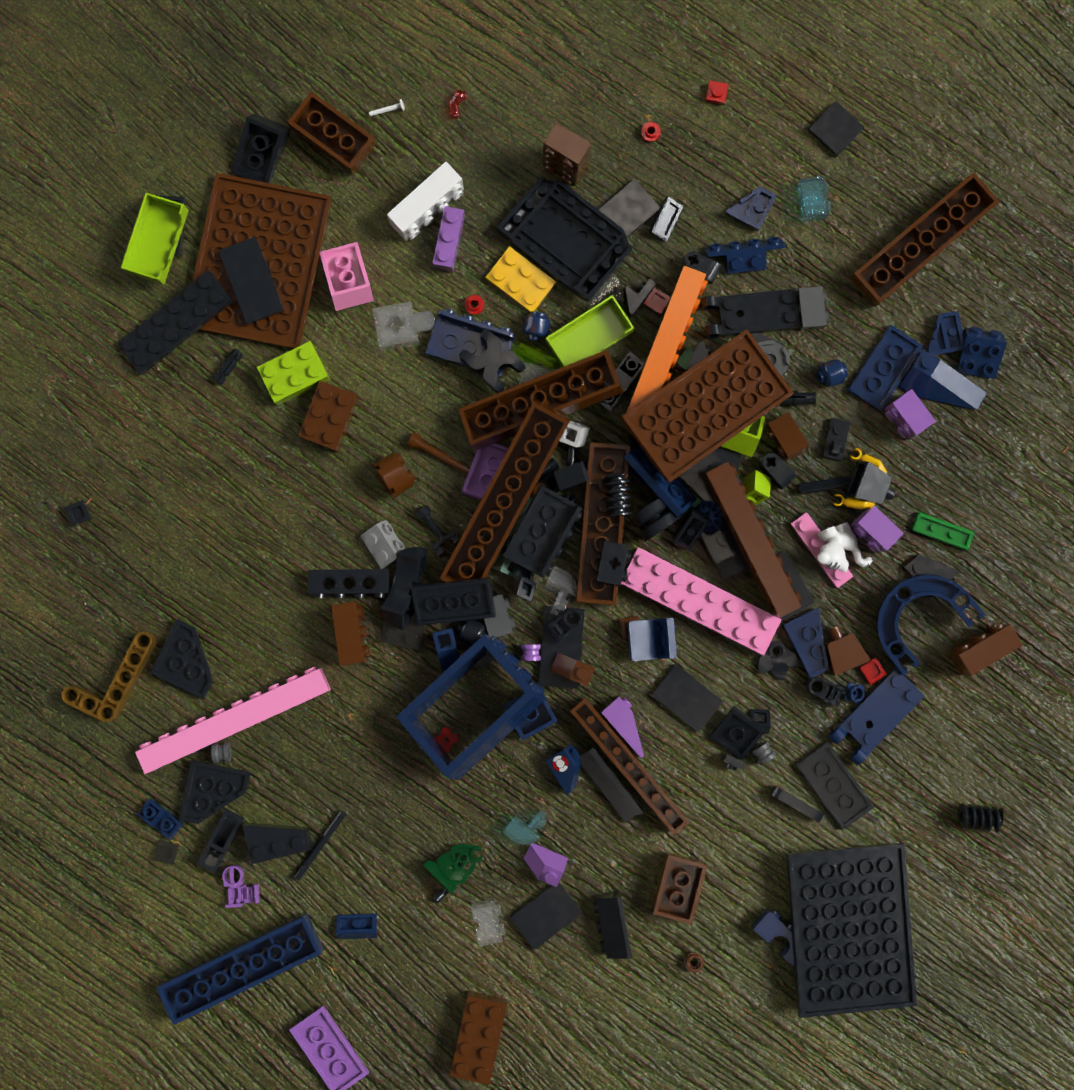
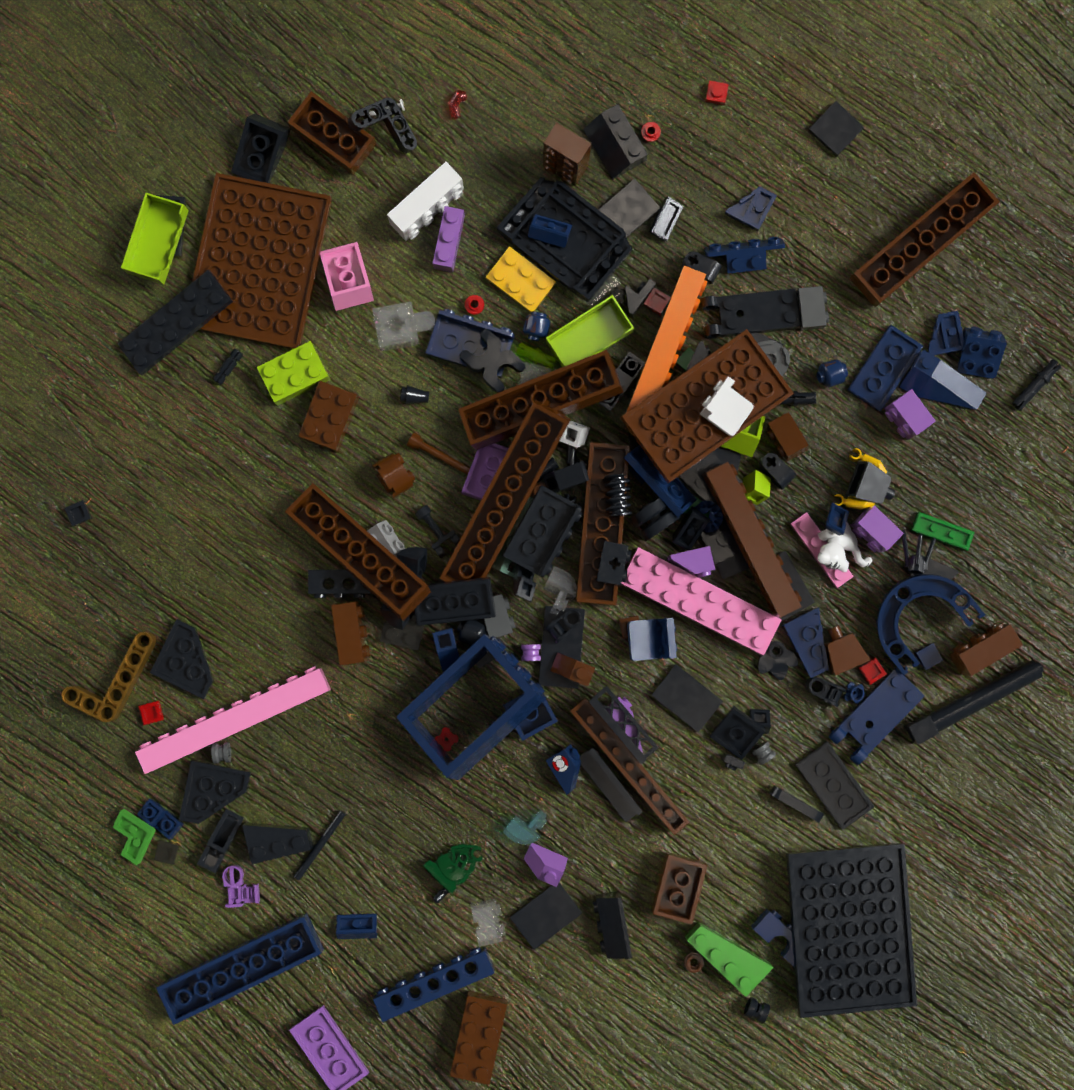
(138, 834): none -> bright green plate
(151, 713): none -> red tile
(251, 280): black tile -> none
(358, 552): none -> reddish brown brick
(384, 115): none -> black beam
(388, 1009): none -> dark blue brick
(413, 395): none -> black cone
(549, 230): none -> dark blue slope
(614, 725): none -> black fence
(615, 142): none -> black slope
(694, 561): none -> medium lavender slope
(726, 407): none -> white bracket
(734, 962): none -> bright green wedge
(756, 1010): none -> black wheel
(813, 198): clear light blue brick -> none
(824, 485): black axle -> none
(836, 439): black hinge -> none
(837, 519): none -> dark blue tile
(916, 564): none -> black plant
(928, 656): none -> dark blue tile
(932, 724): none -> black brick
(980, 817): black piece -> none
(1042, 377): none -> black pin

